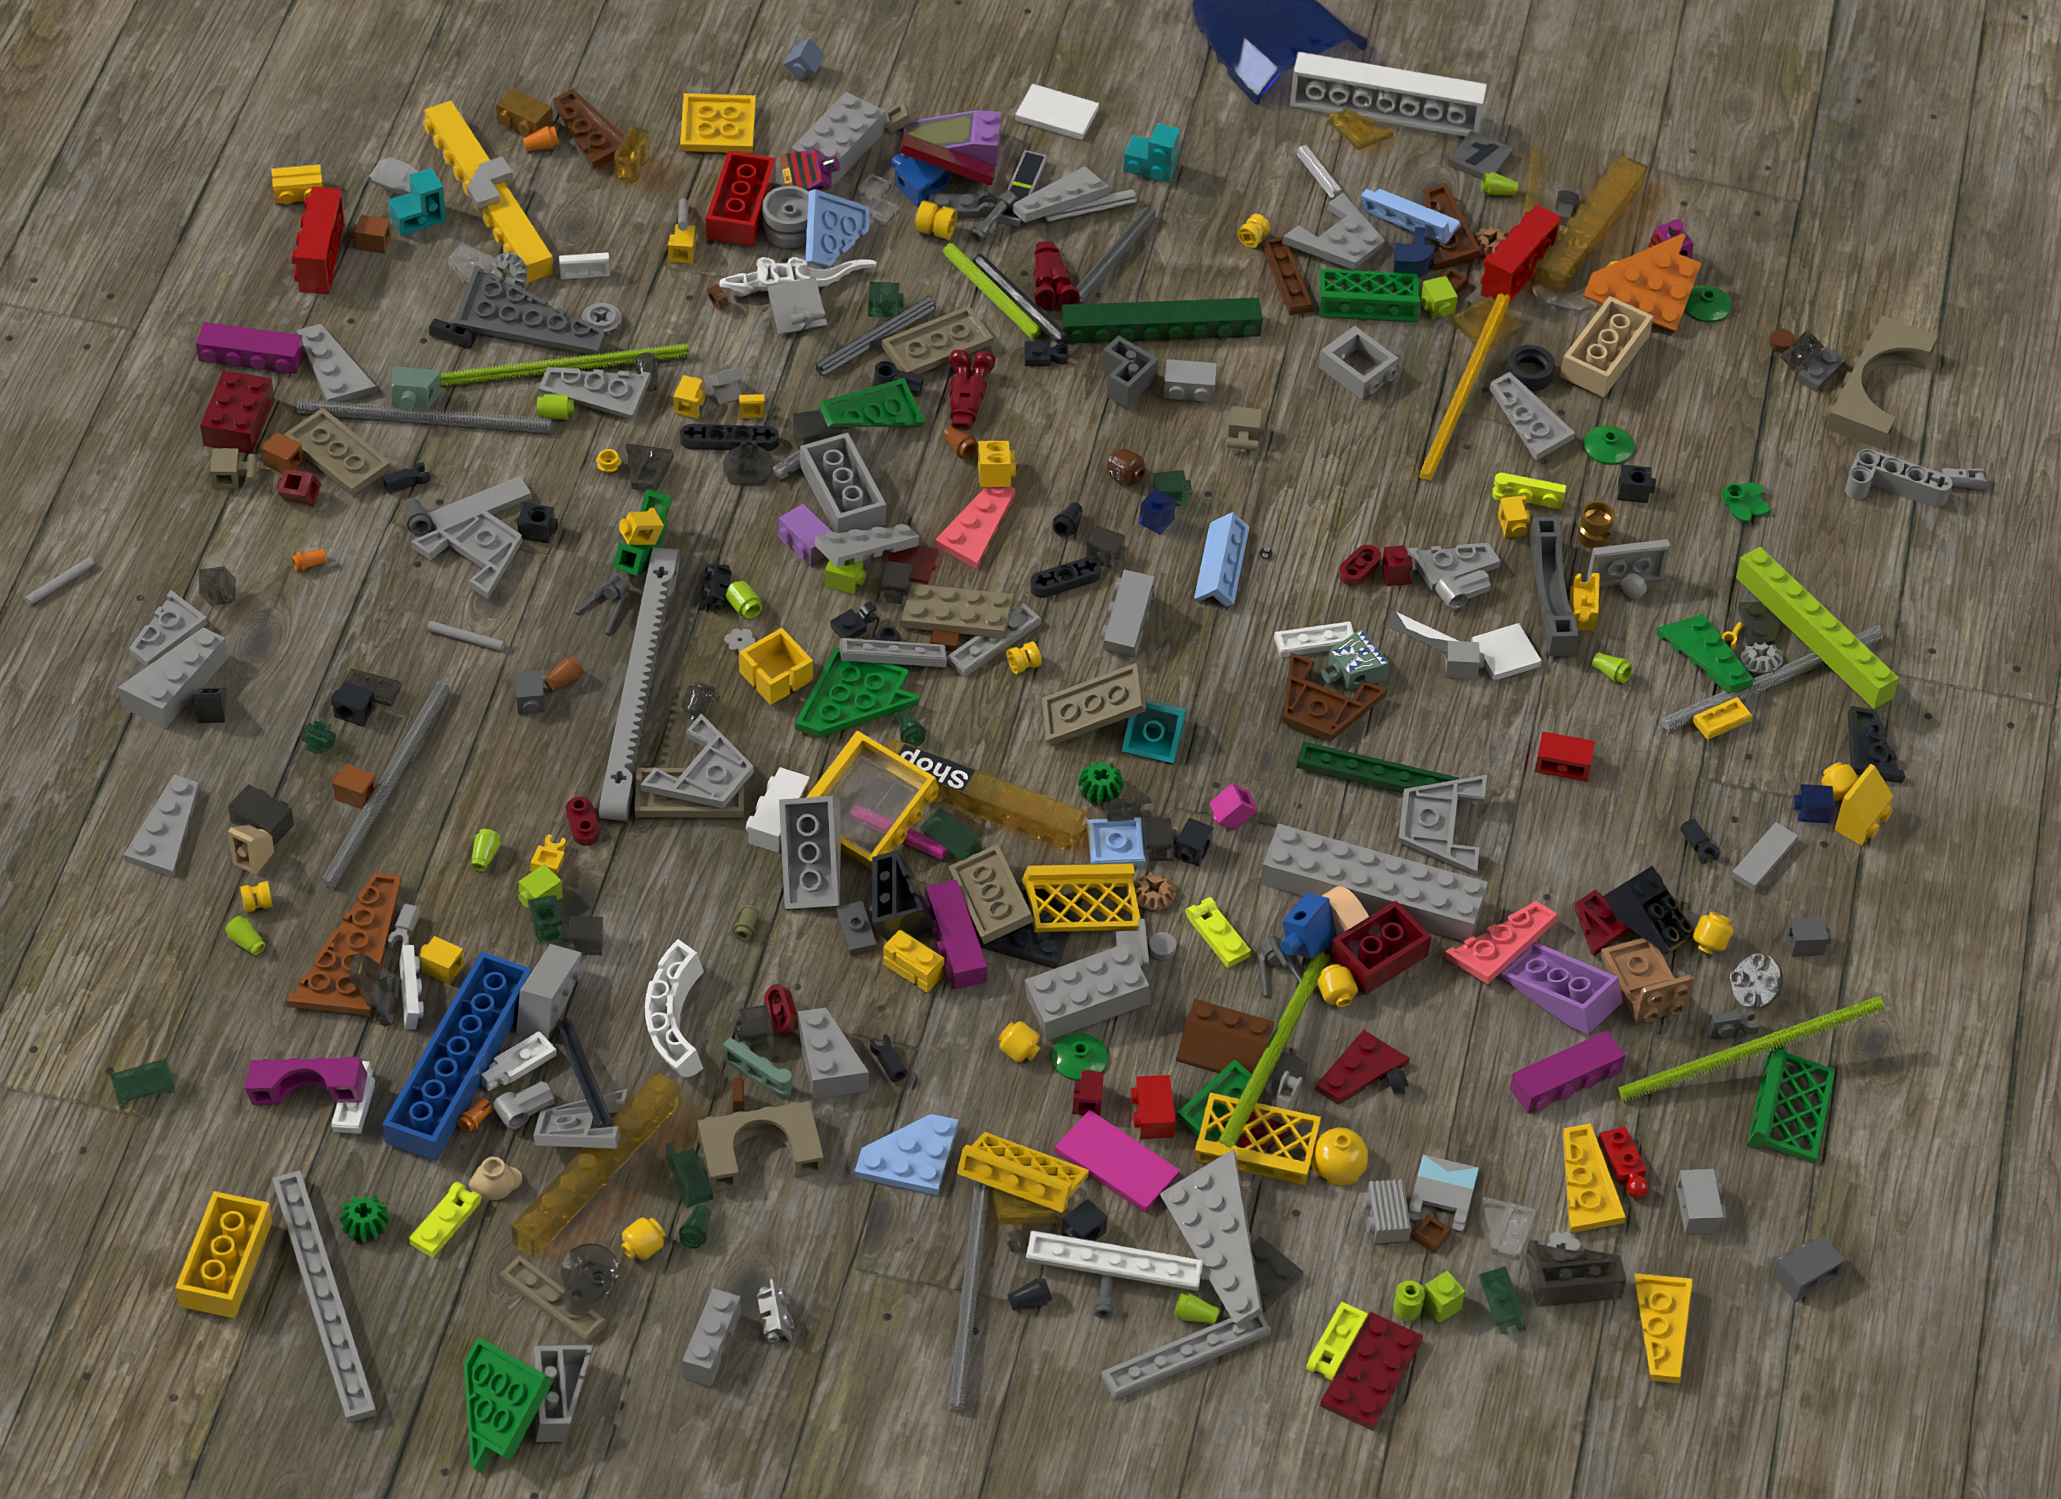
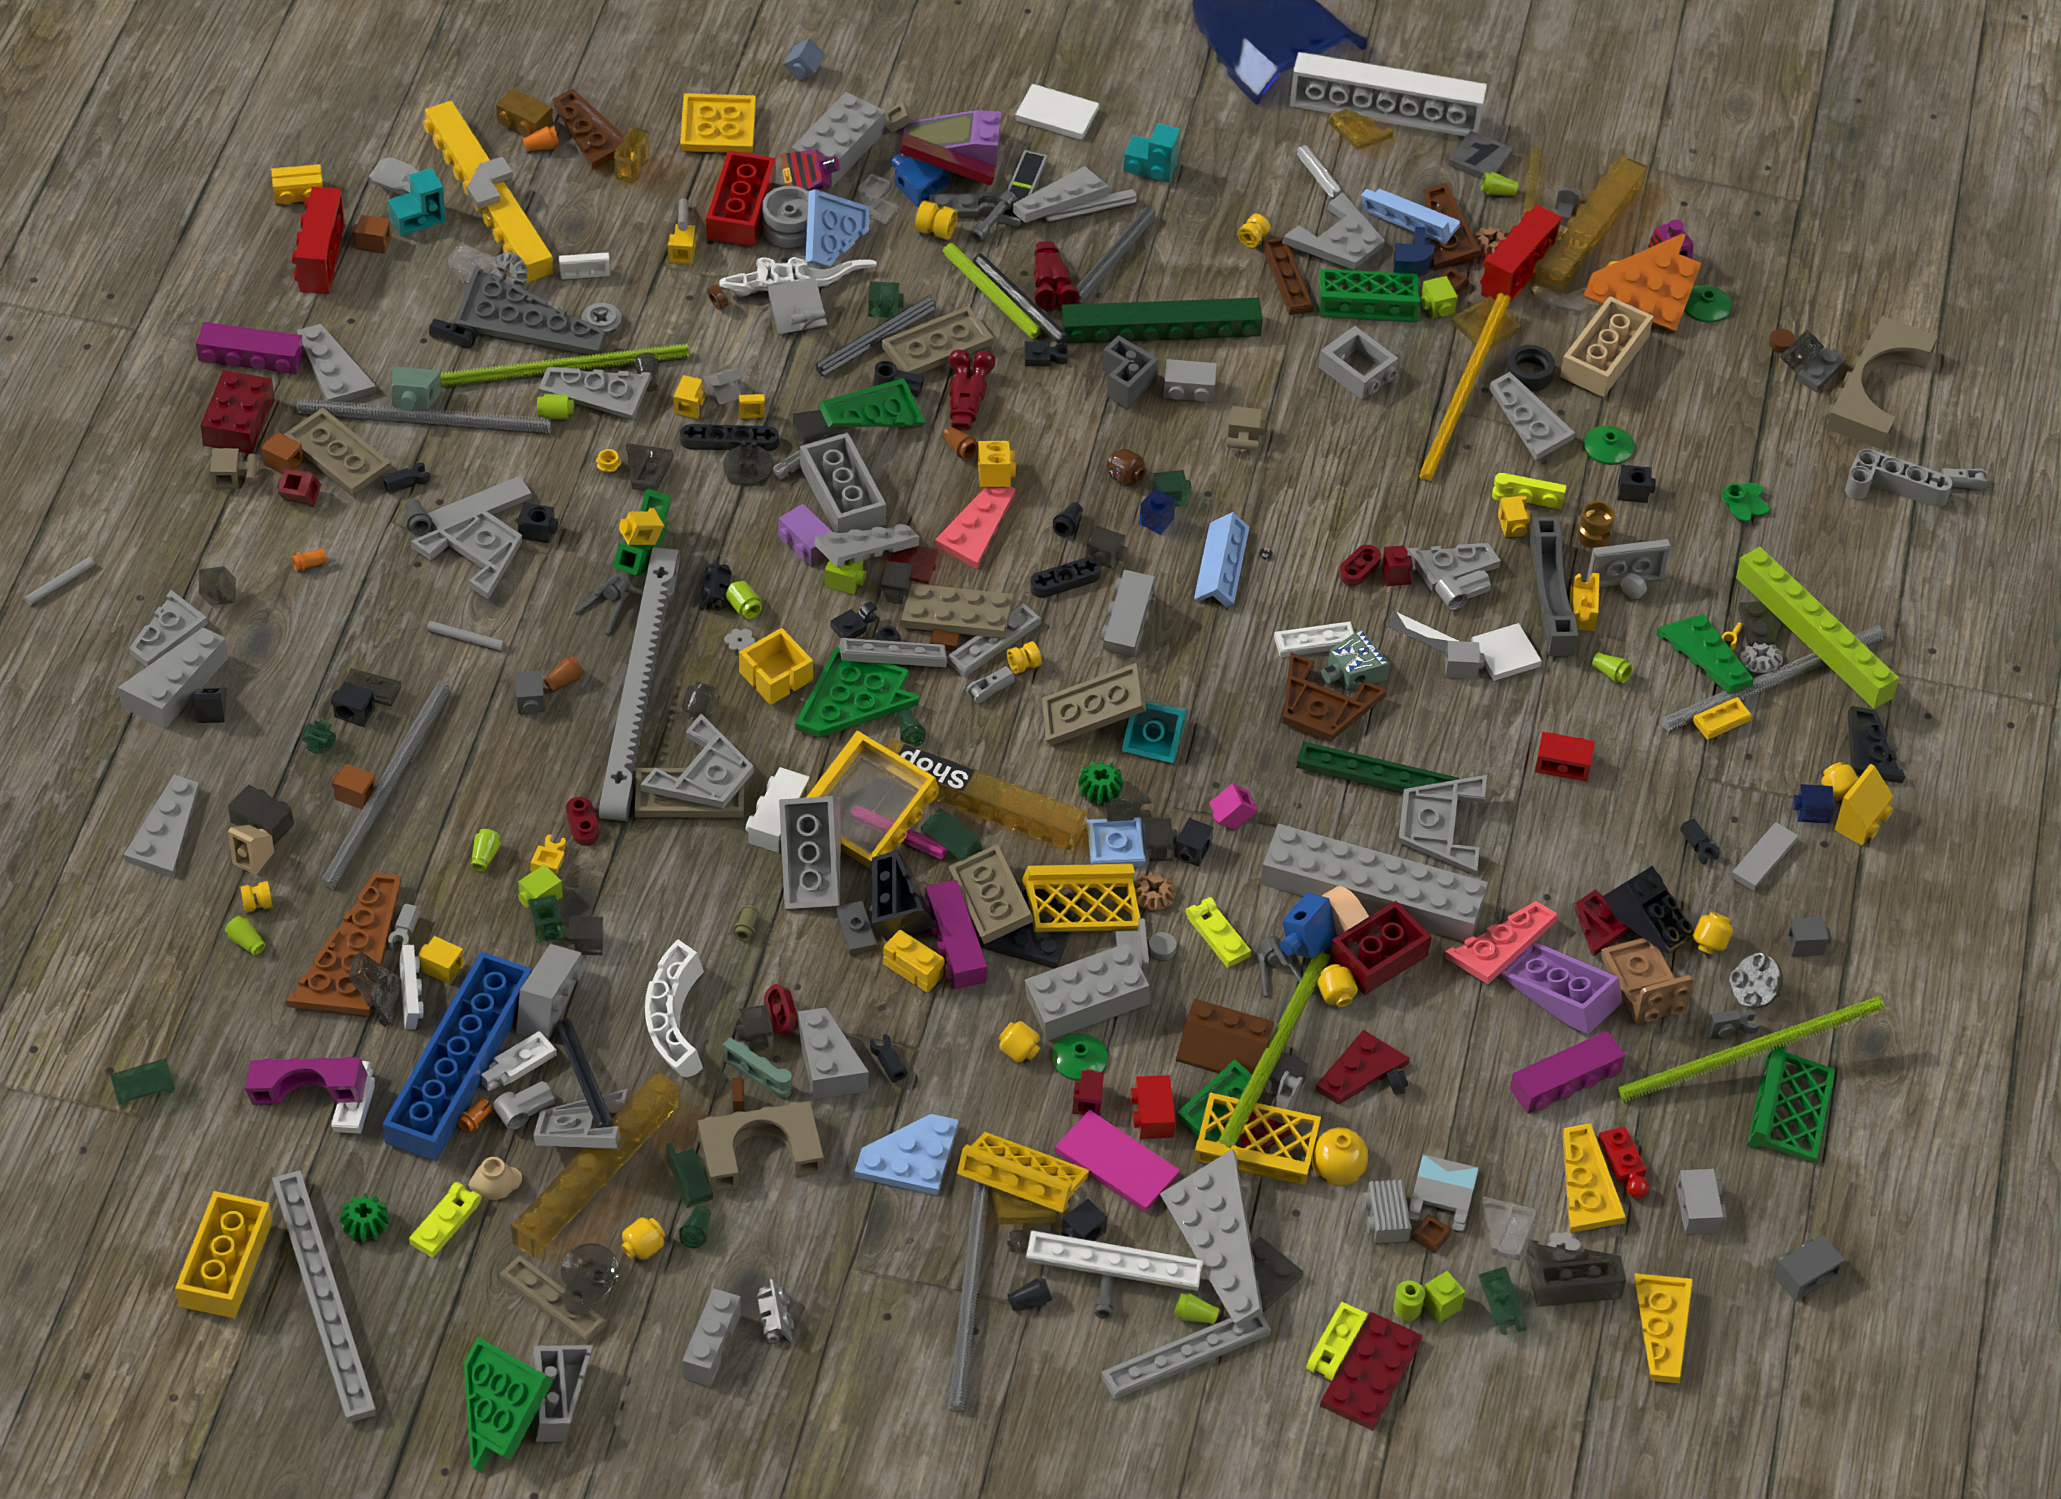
(991, 683): none -> light grey bar

